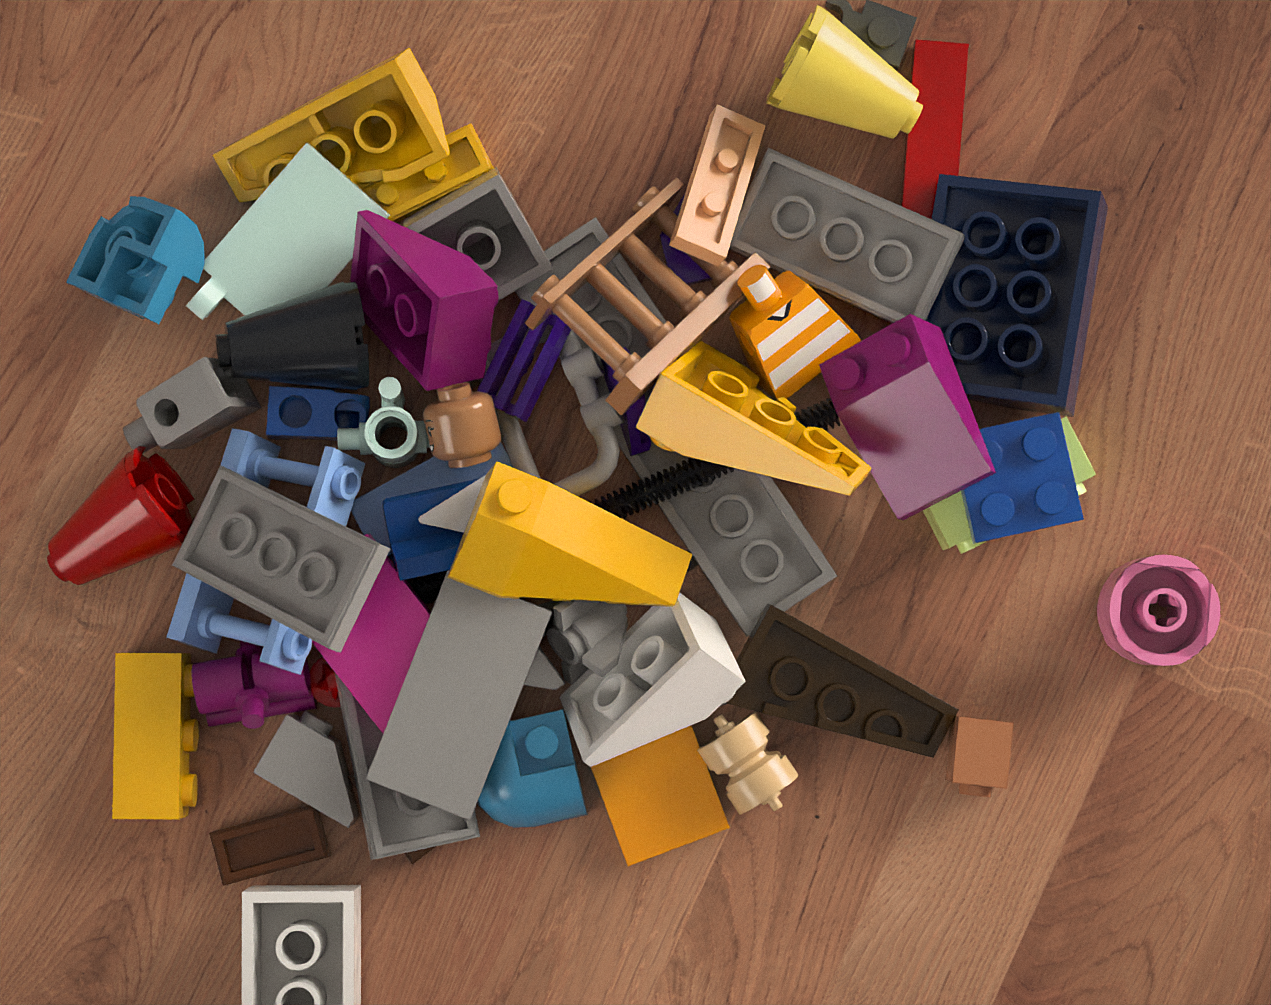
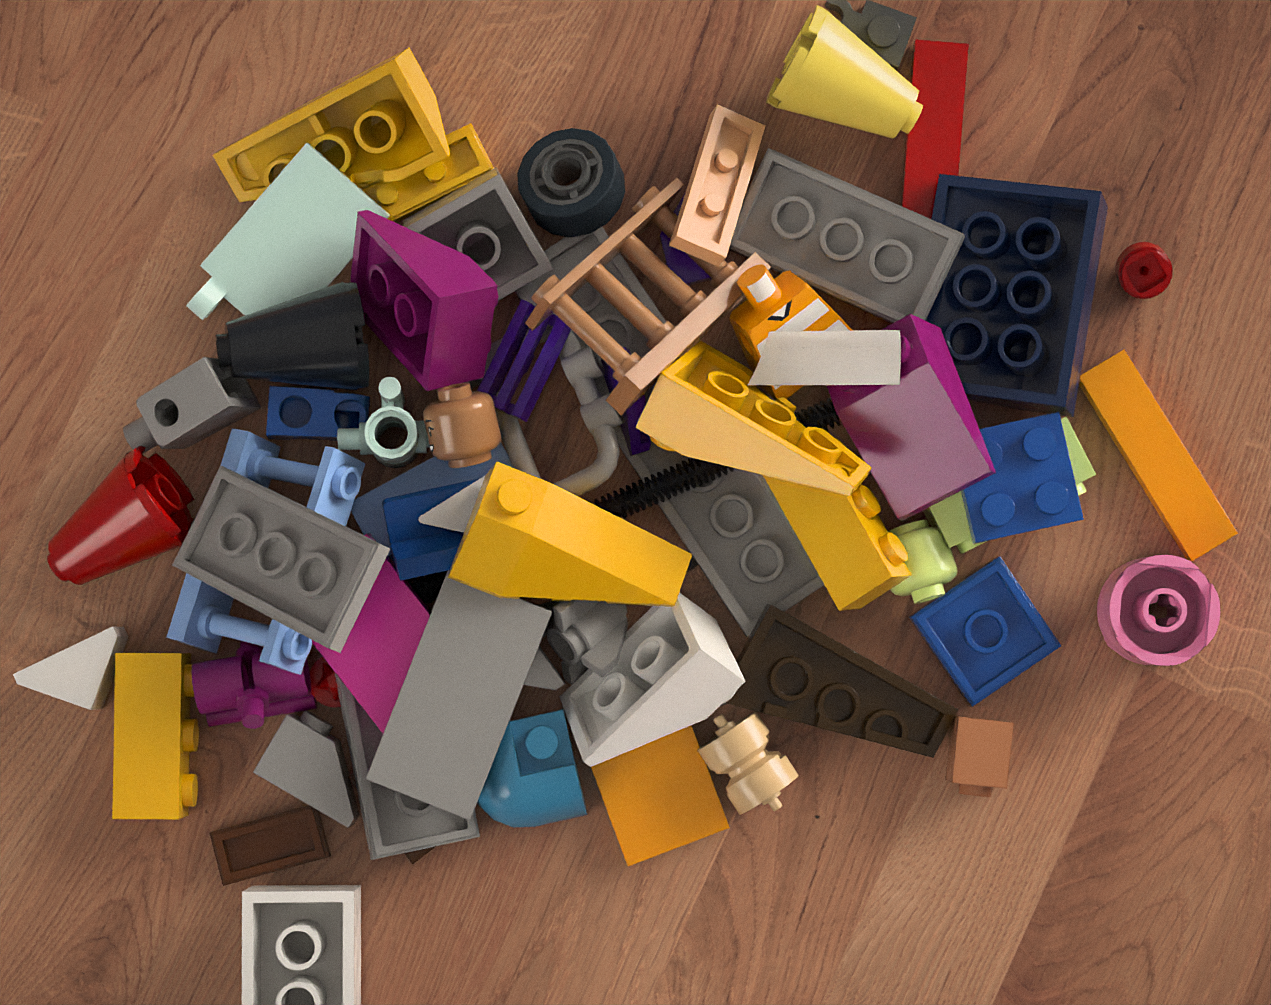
(78, 672): none -> white slope
(140, 258): dark azure brick -> none
(564, 158): none -> wheel
(830, 358): none -> white sticker
(844, 540): none -> yellow brick
(928, 562): none -> yellowish green head
(985, 631): none -> blue tile
(1143, 270): none -> red tile
(1156, 456): none -> light orange tile

